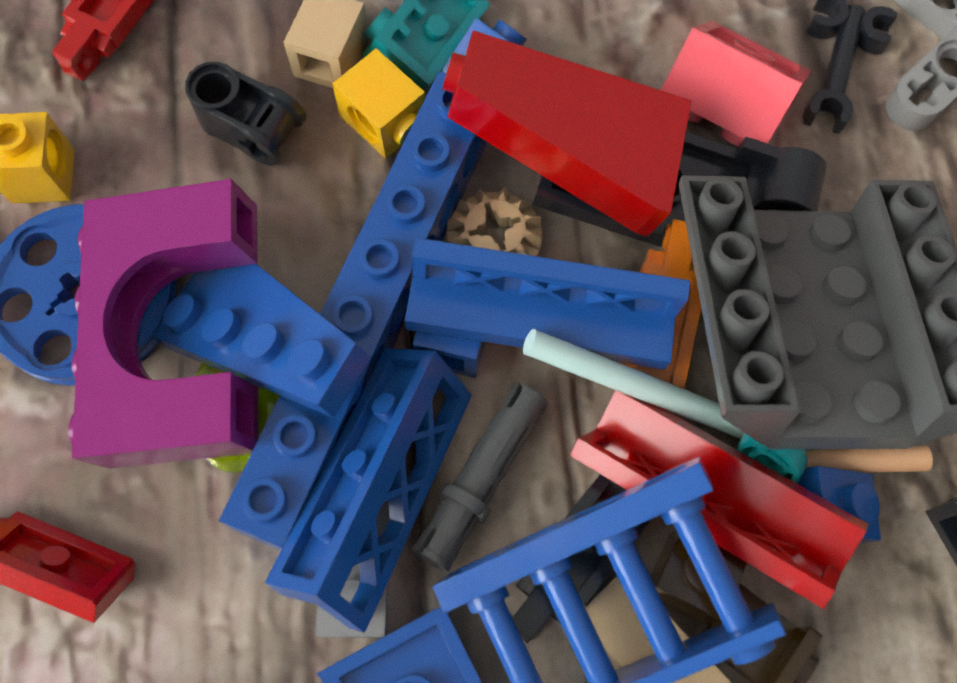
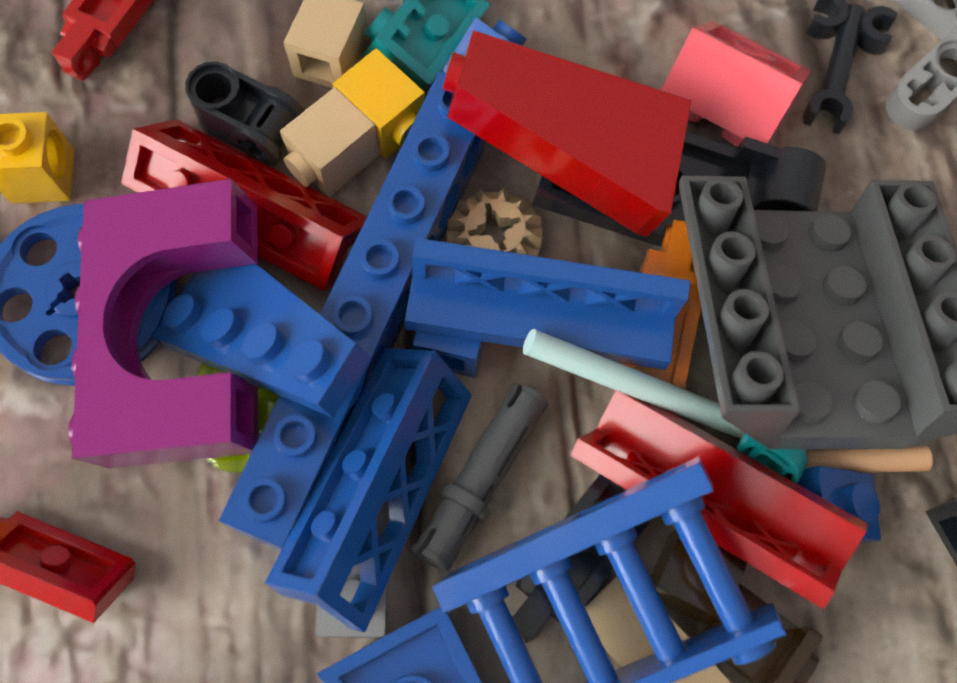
(295, 223): none -> red fence
(329, 143): none -> tan brick

